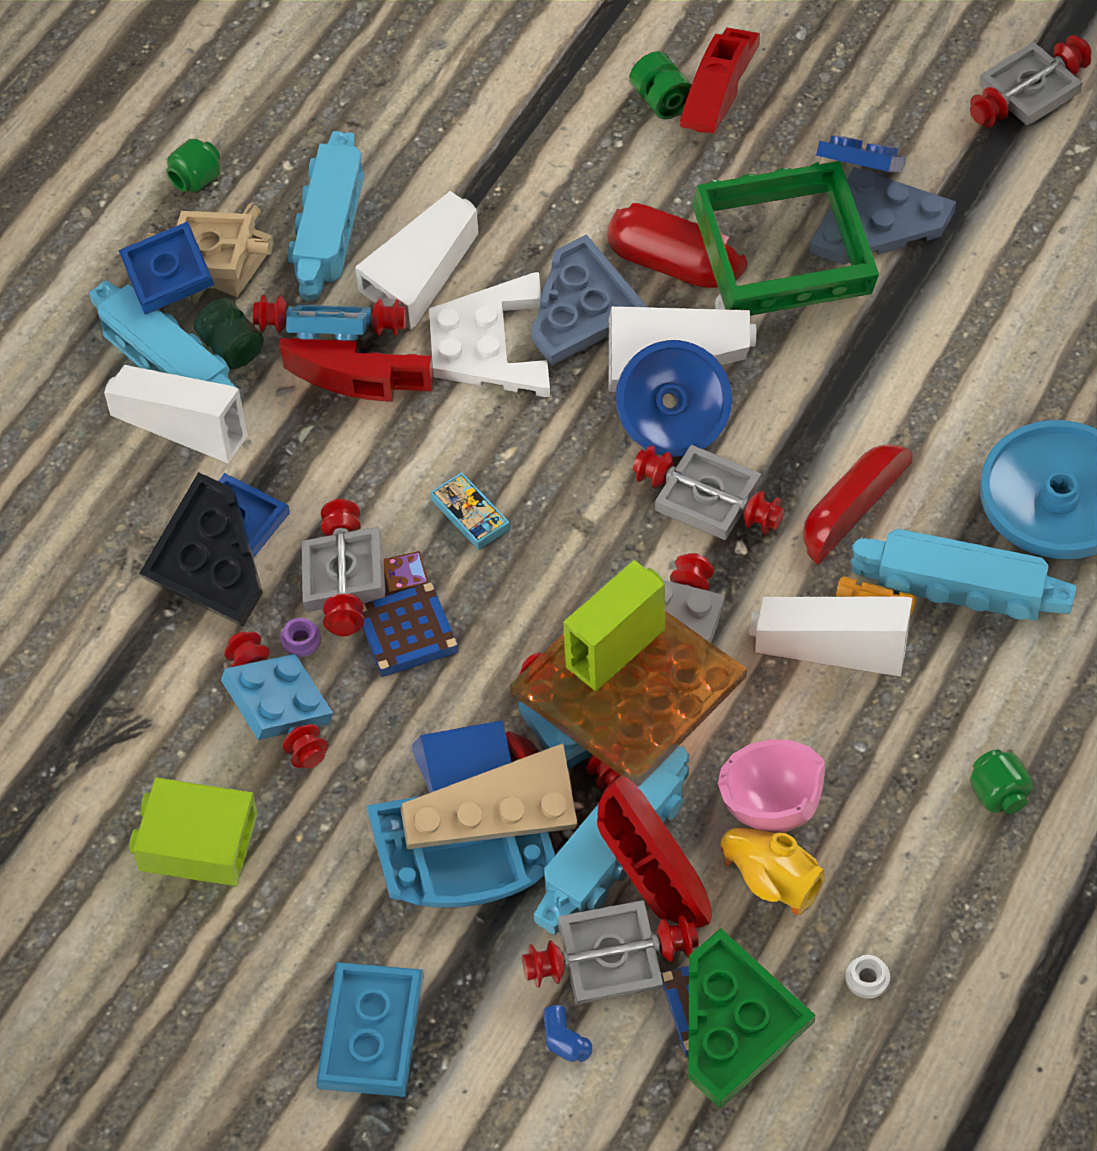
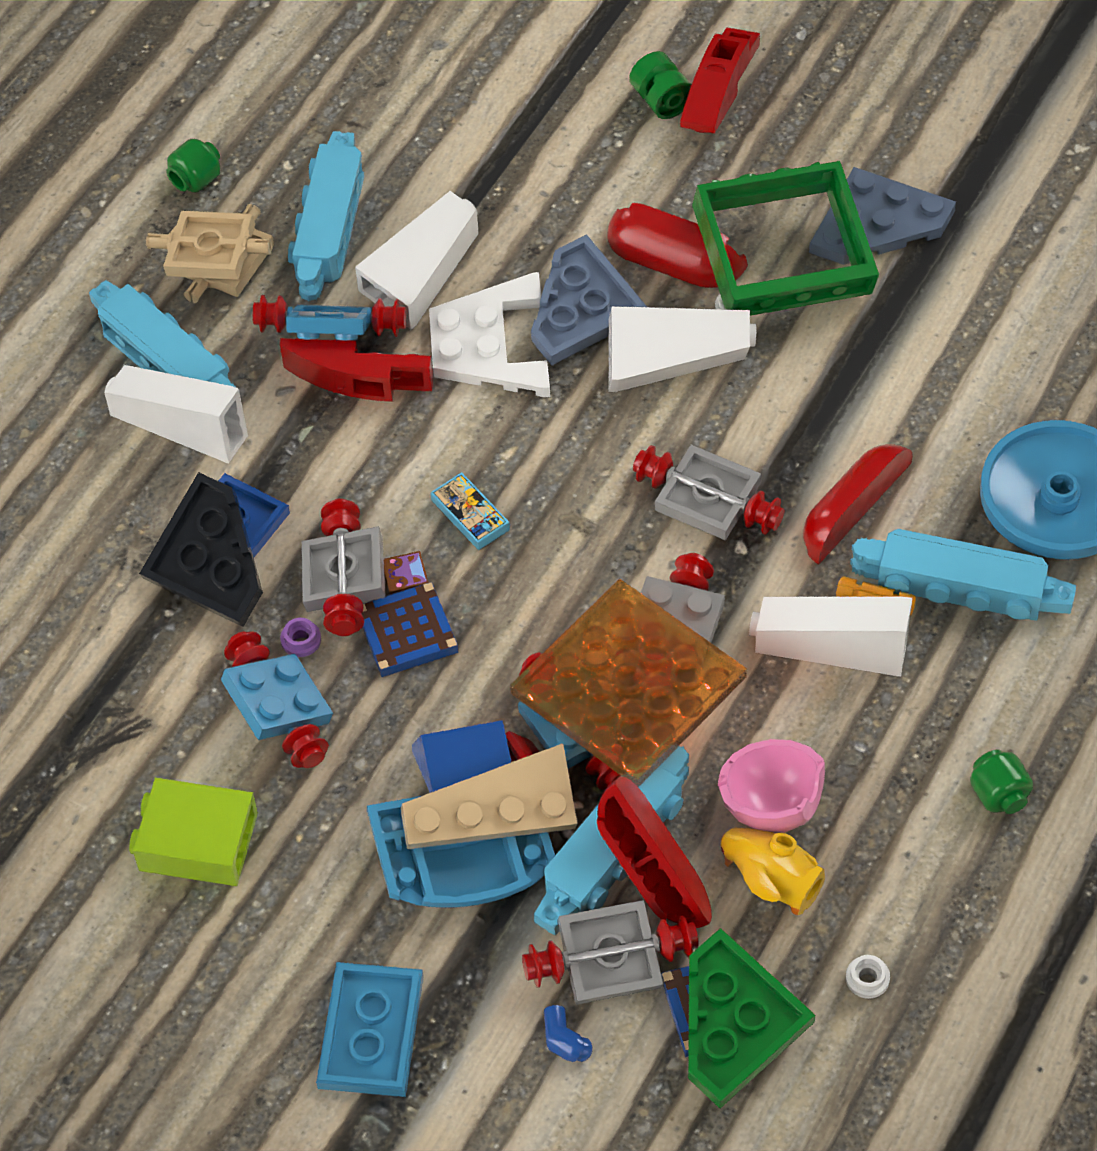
(166, 267): blue tile -> none
(228, 332): clear green wheel -> none
(615, 624): lime brick -> none
(694, 381): blue dish -> none
(851, 151): blue plate -> none
(1031, 82): light grey plate -> none

